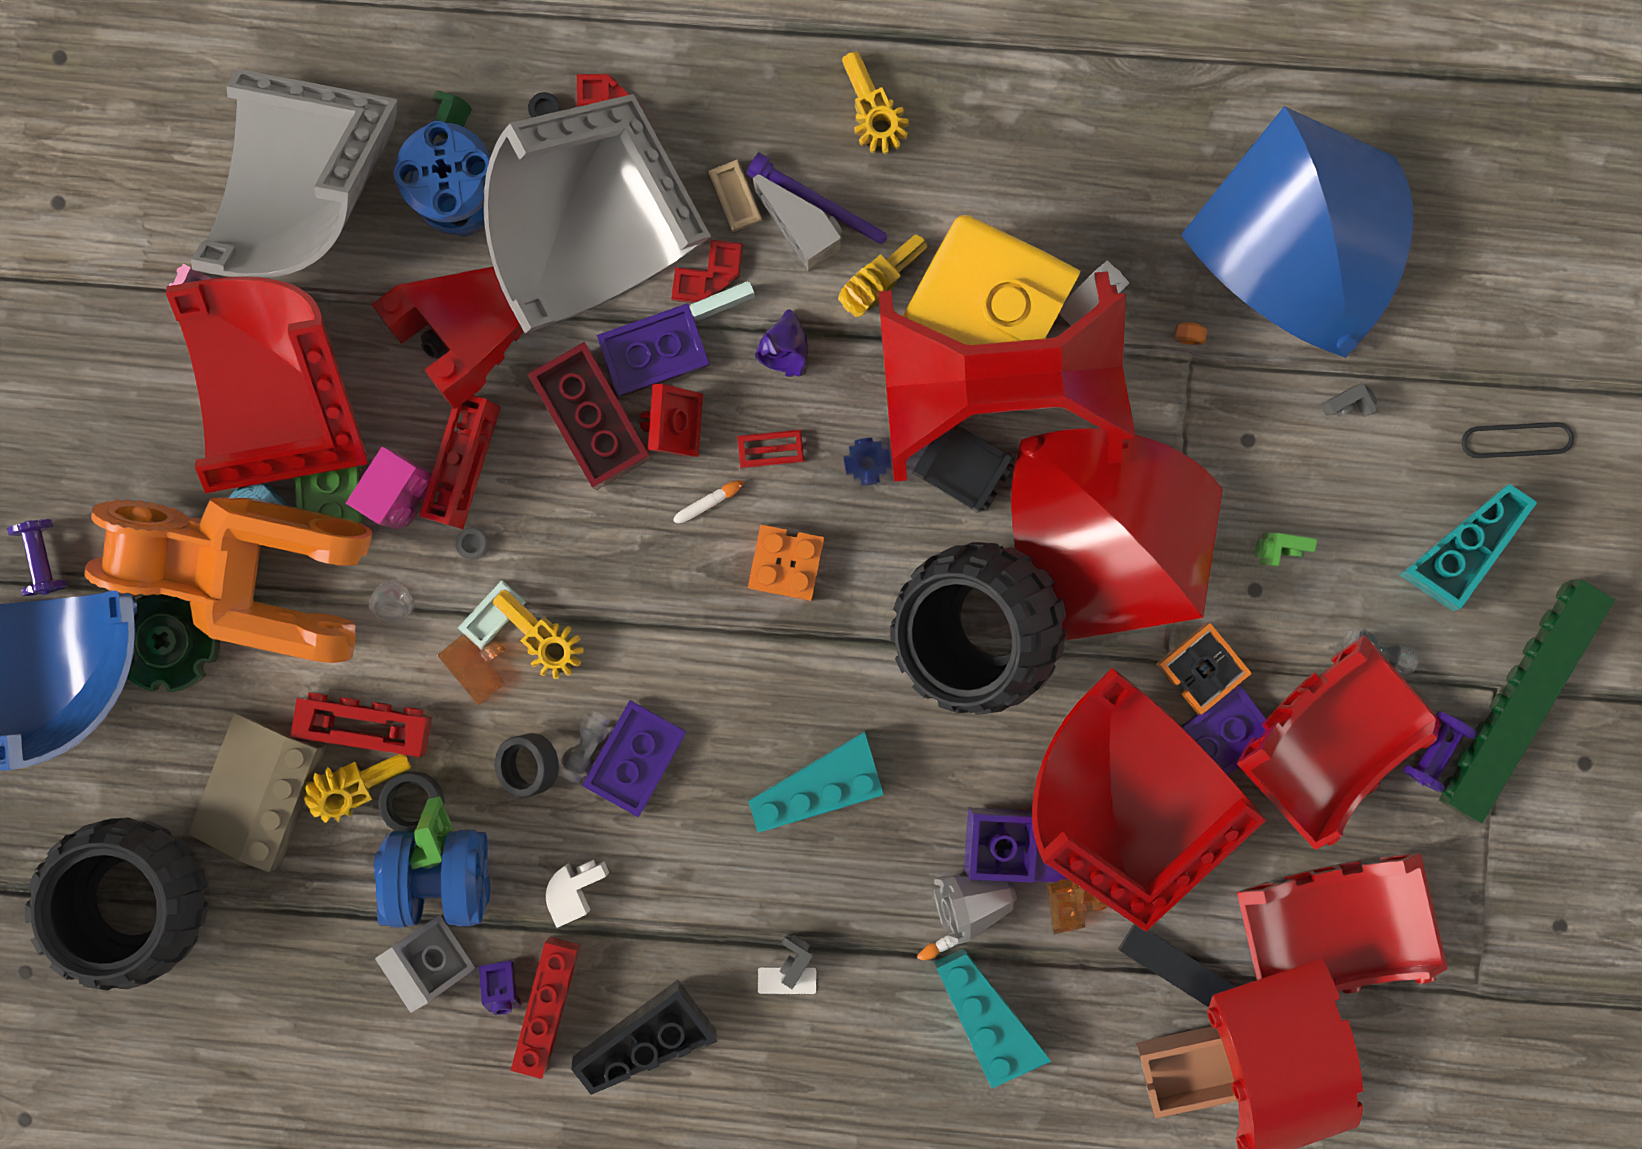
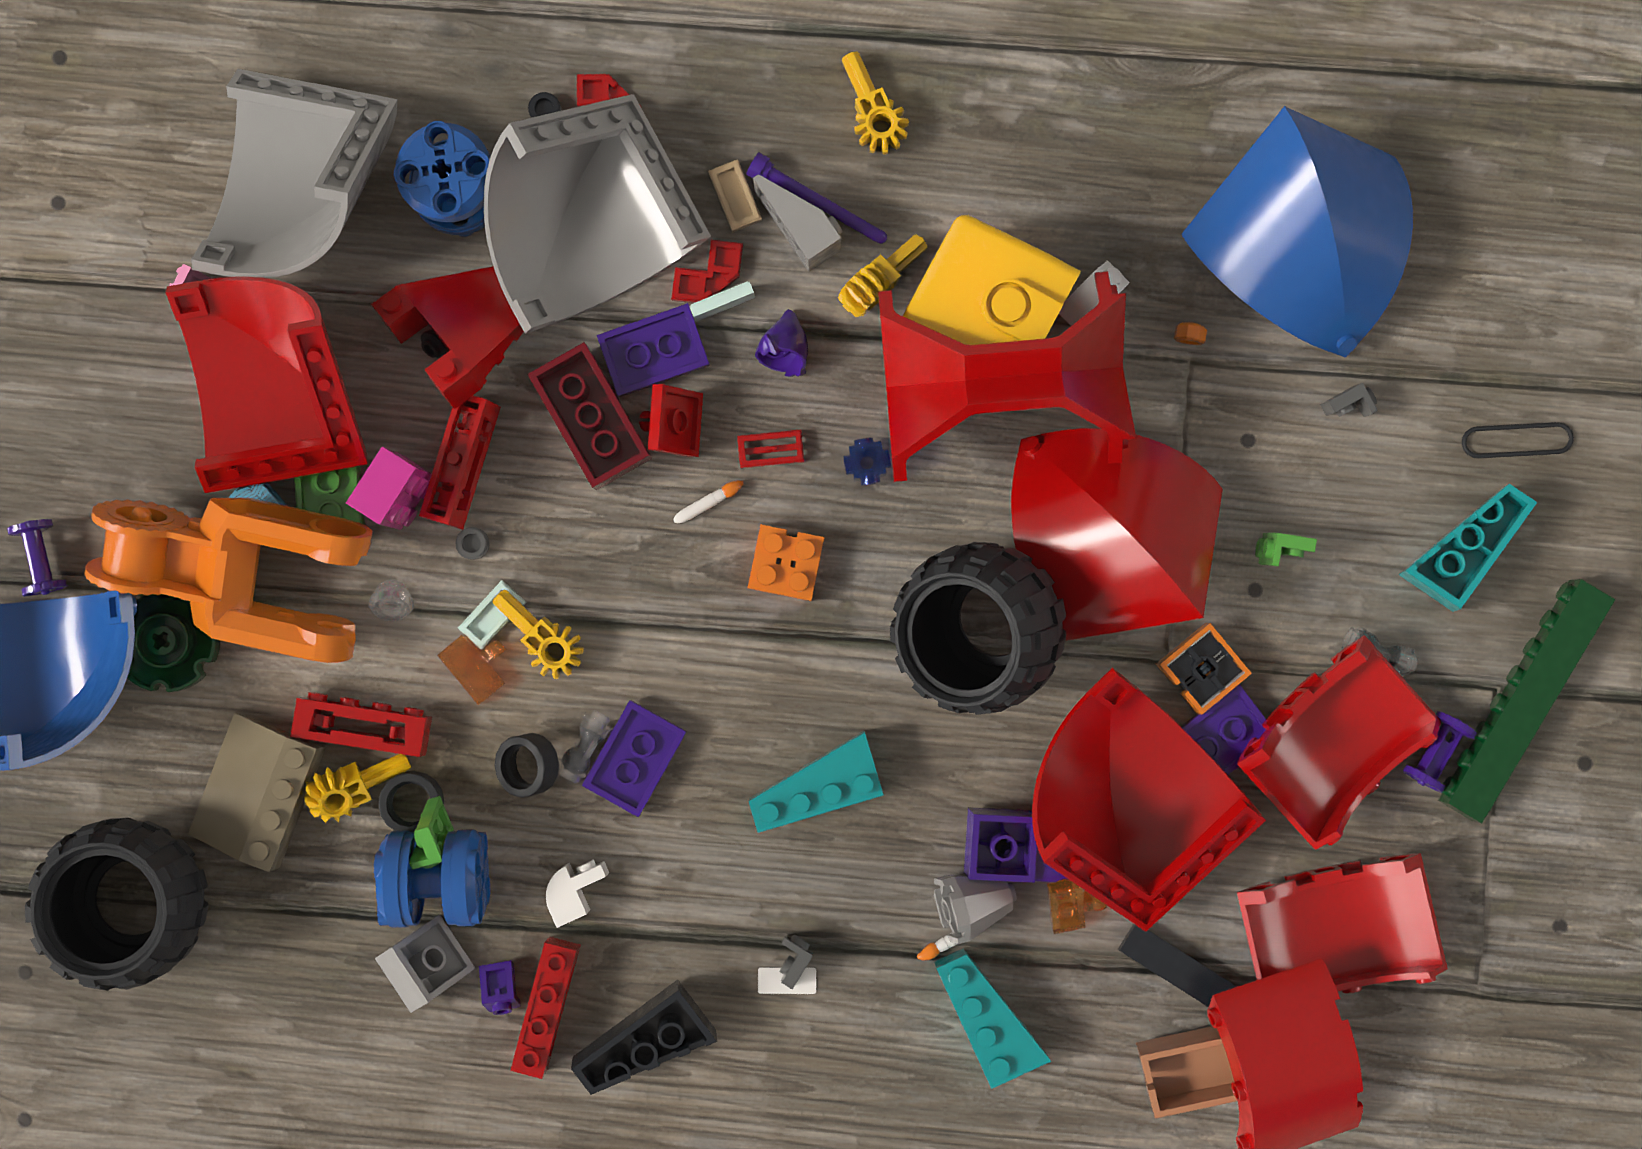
(451, 110): dark green tile -> none
(964, 467): black panel -> none

